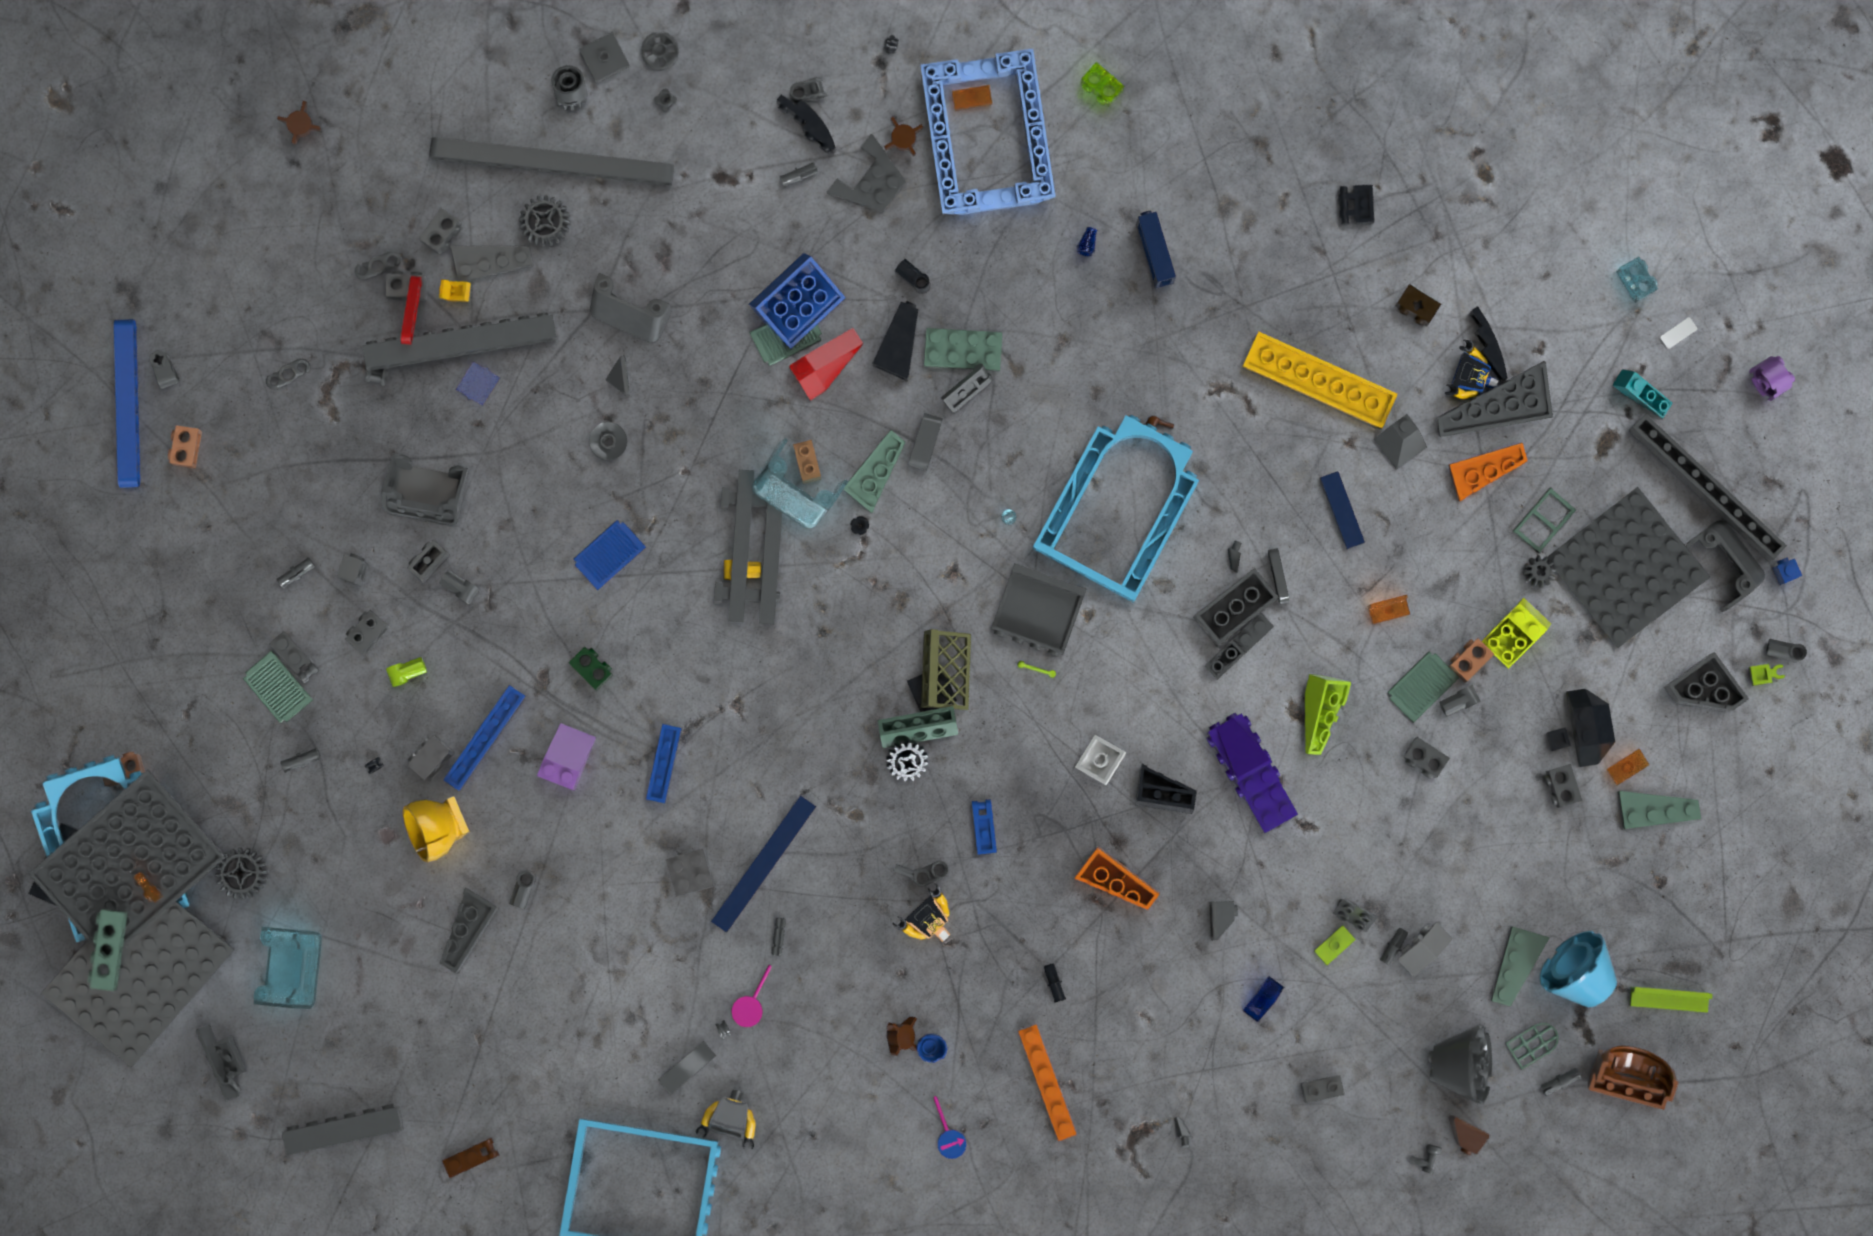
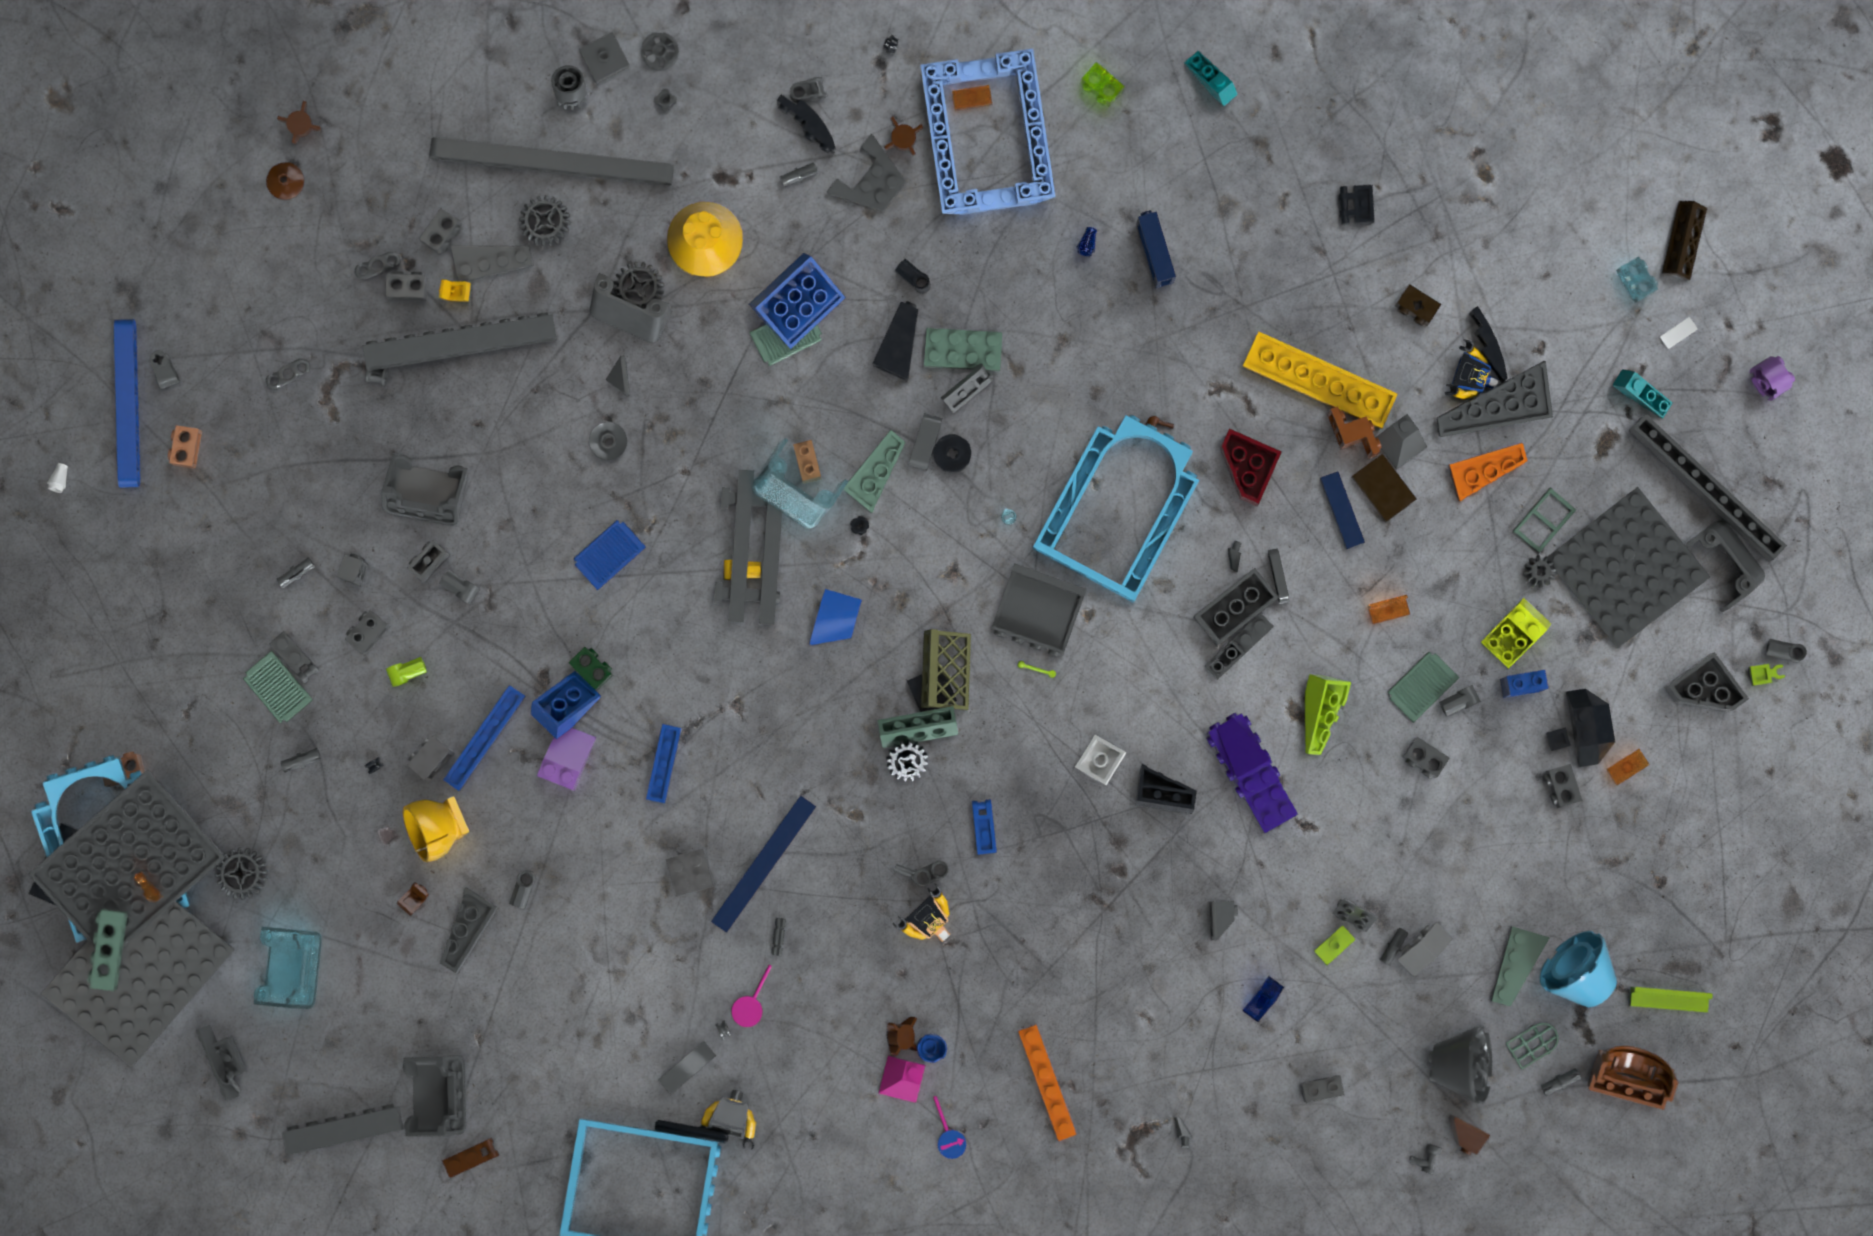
(57, 480): none -> white cone
(291, 187): none -> reddish brown dish
(411, 310): red beam -> none
(413, 898): none -> reddish brown bracket
(436, 1096): none -> dark grey windscreen
(478, 383): clear blue piece -> none
(564, 704): none -> blue slope
(631, 291): none -> dark grey gear
(691, 1131): none -> black axle
(705, 239): none -> yellow cone
(824, 364): wedge -> none
(835, 618): none -> blue slope
(901, 1079): none -> dark pink slope
(961, 459): none -> black plate
(1054, 982): black axle -> none
(1113, 877): orange wedge -> none
(1211, 78): none -> teal slope
(1249, 465): none -> dark red brick
(1354, 432): none -> dark orange bracket
(1384, 488): none -> dark brown tile
(1474, 663): nougat brick -> none
(1524, 683): none -> blue window
(1650, 809): sand green wing -> none
(1682, 237): none -> dark brown fence
(1786, 570): blue brick -> none

